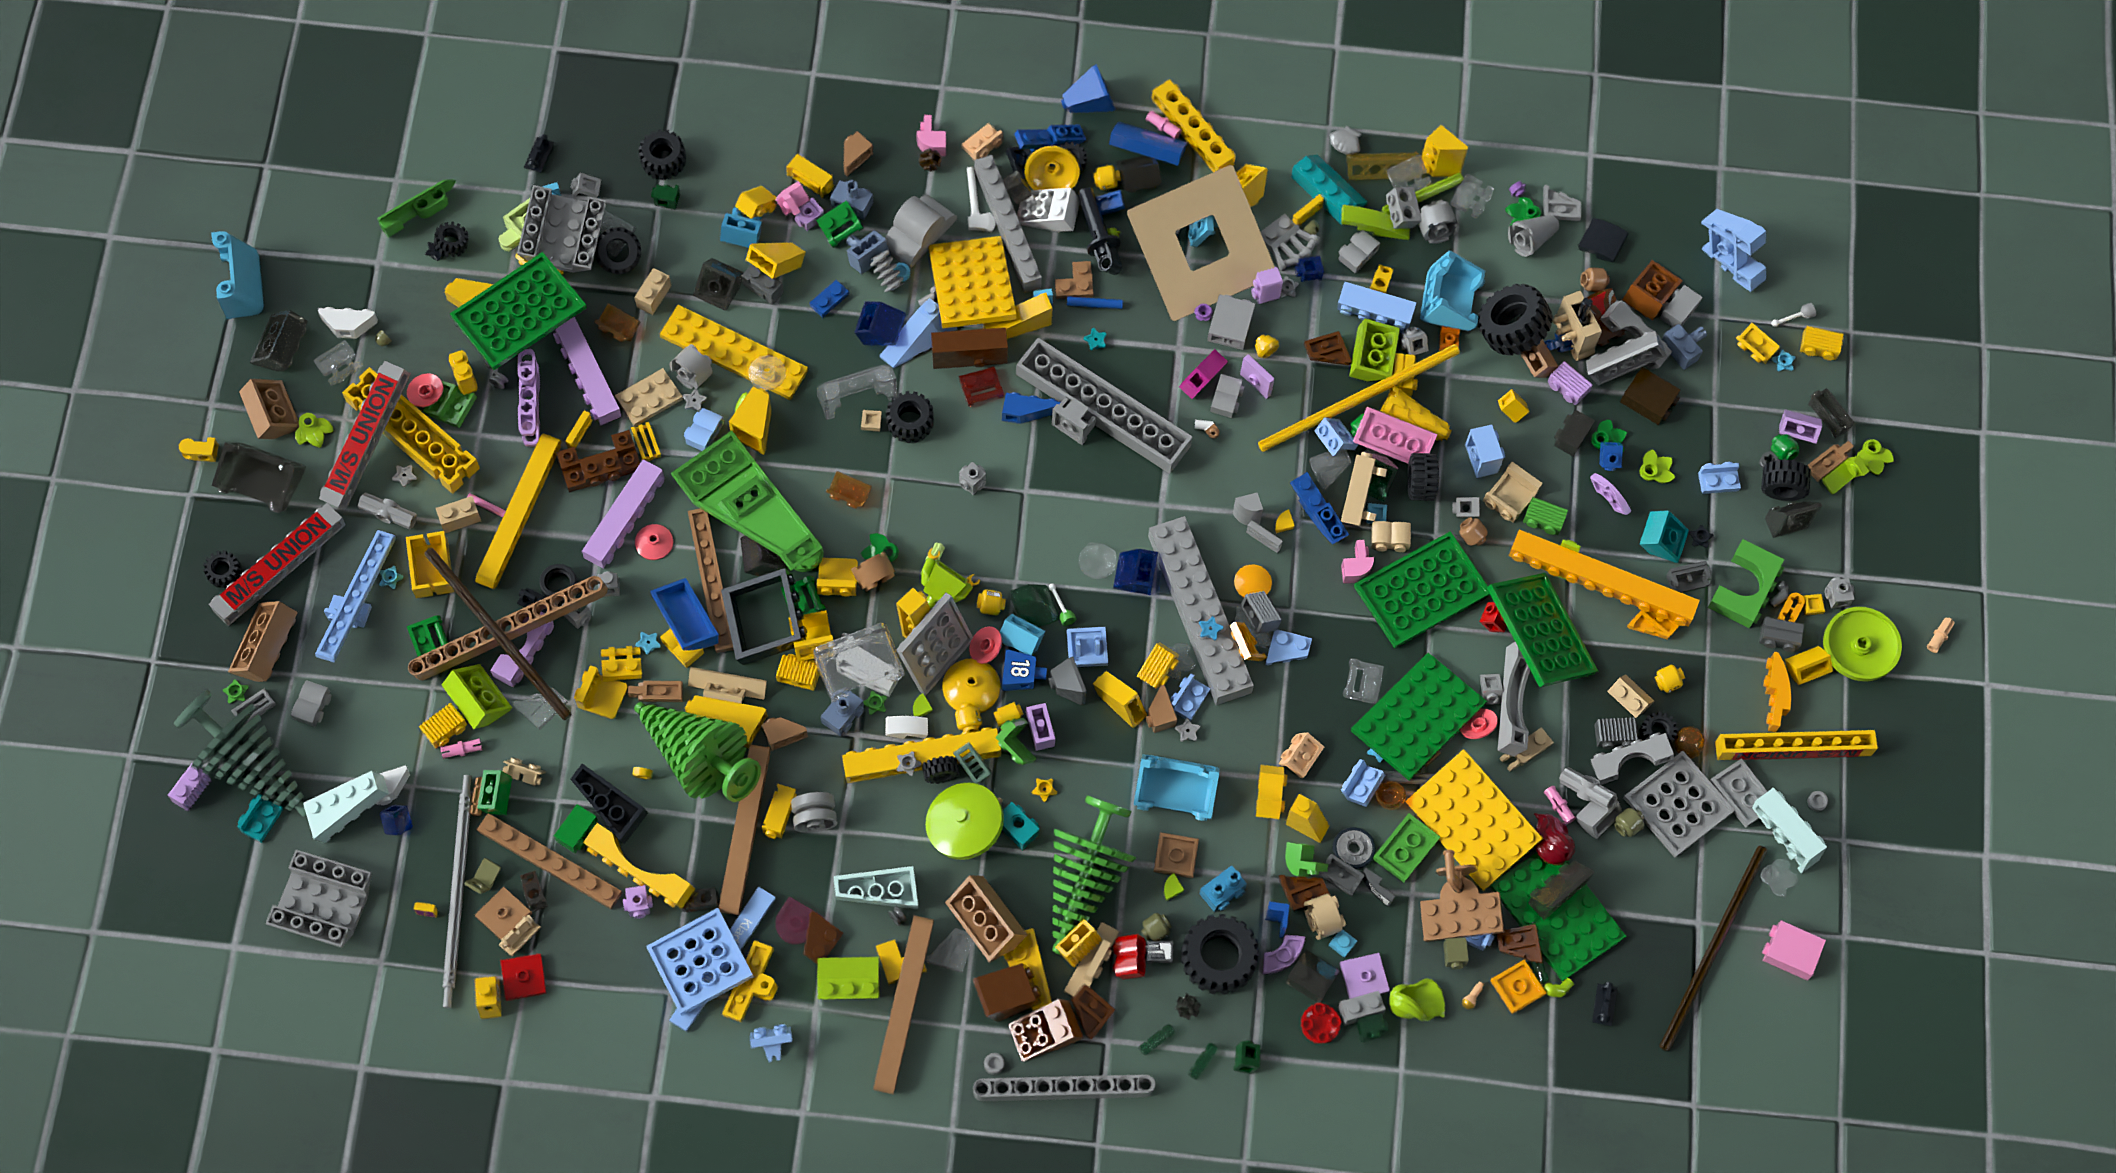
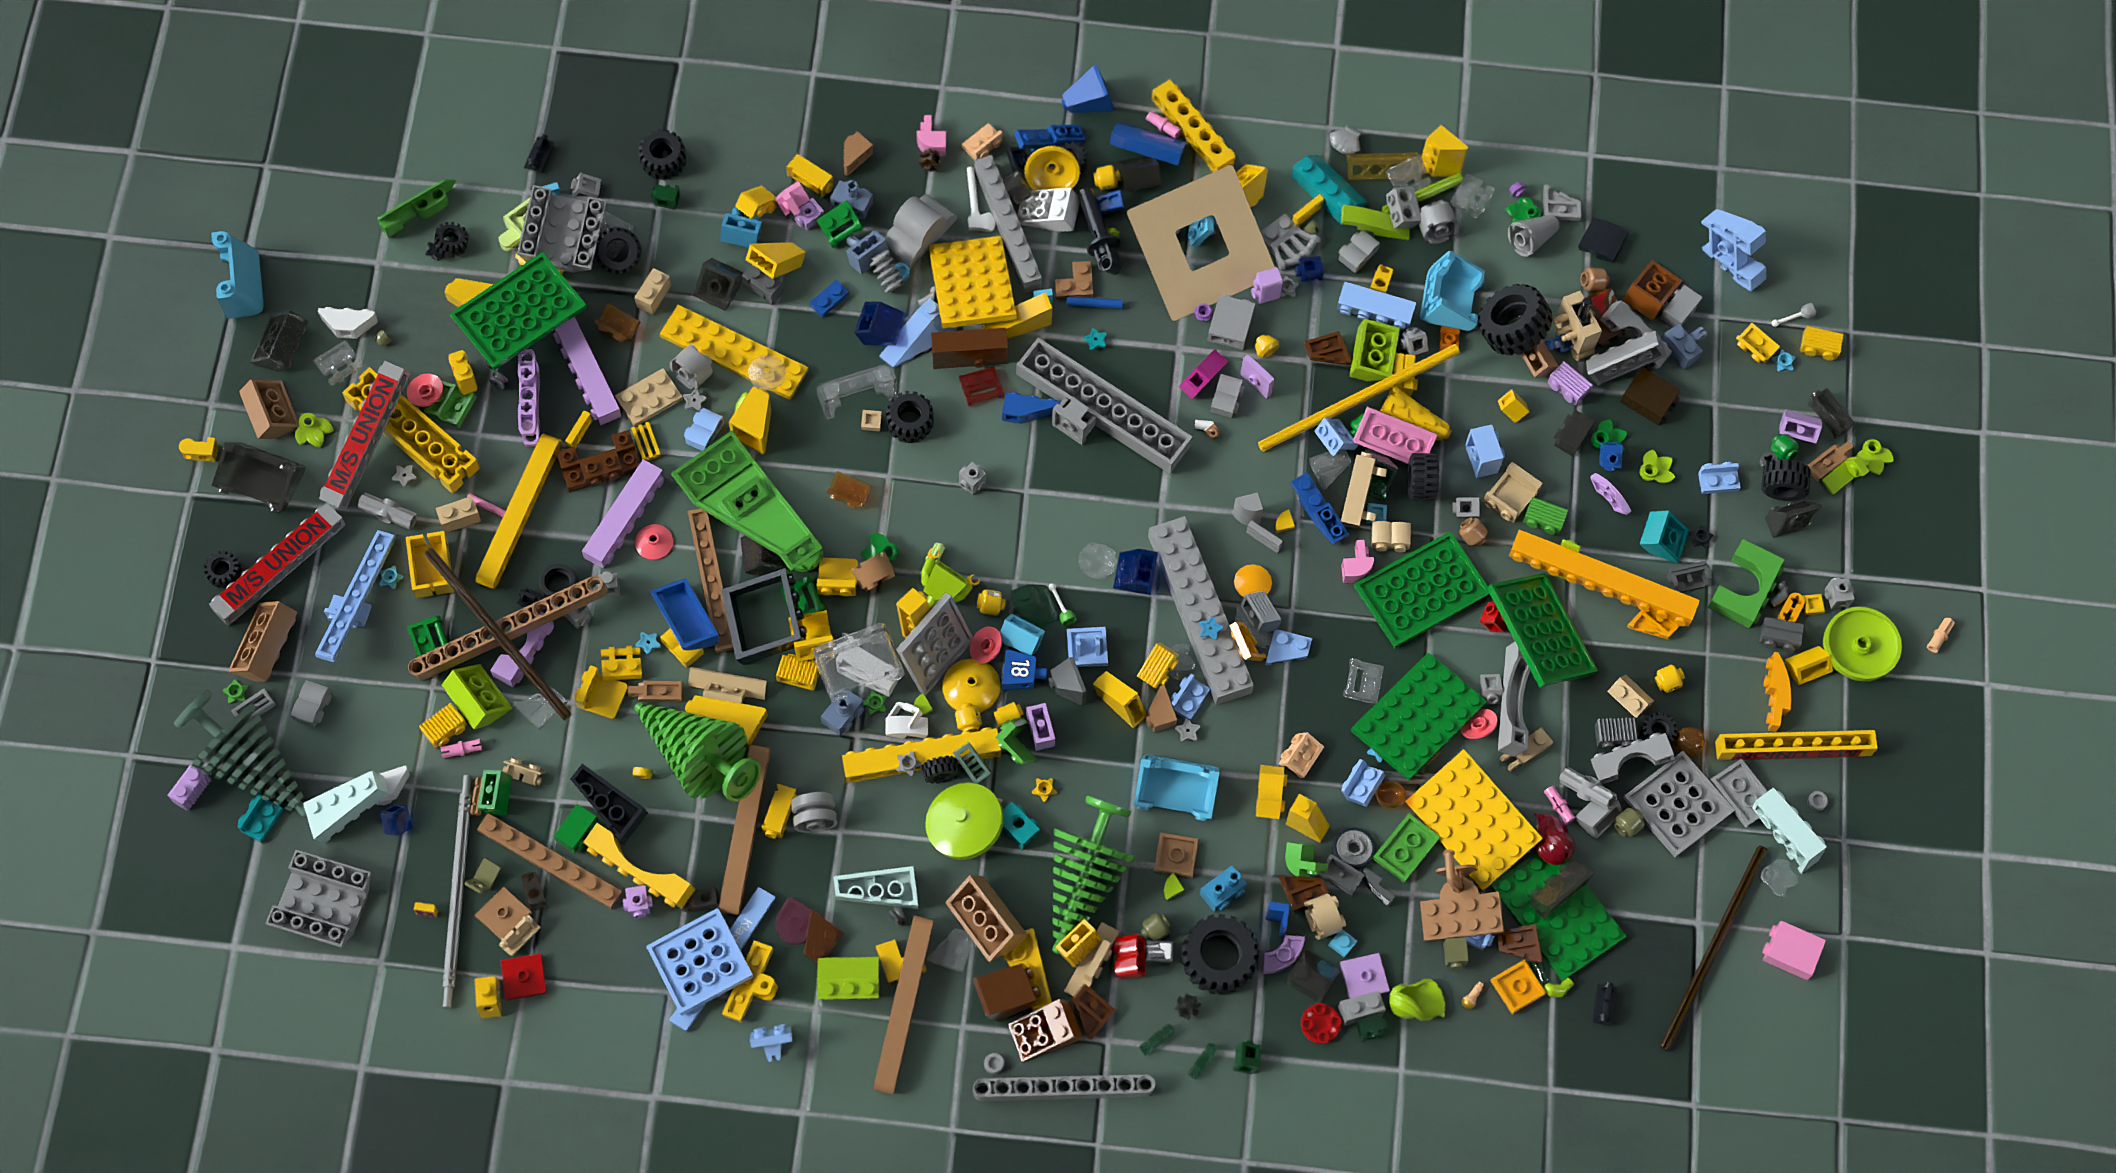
(782, 732): medium nougat slope -> none
(910, 708): none -> white piece

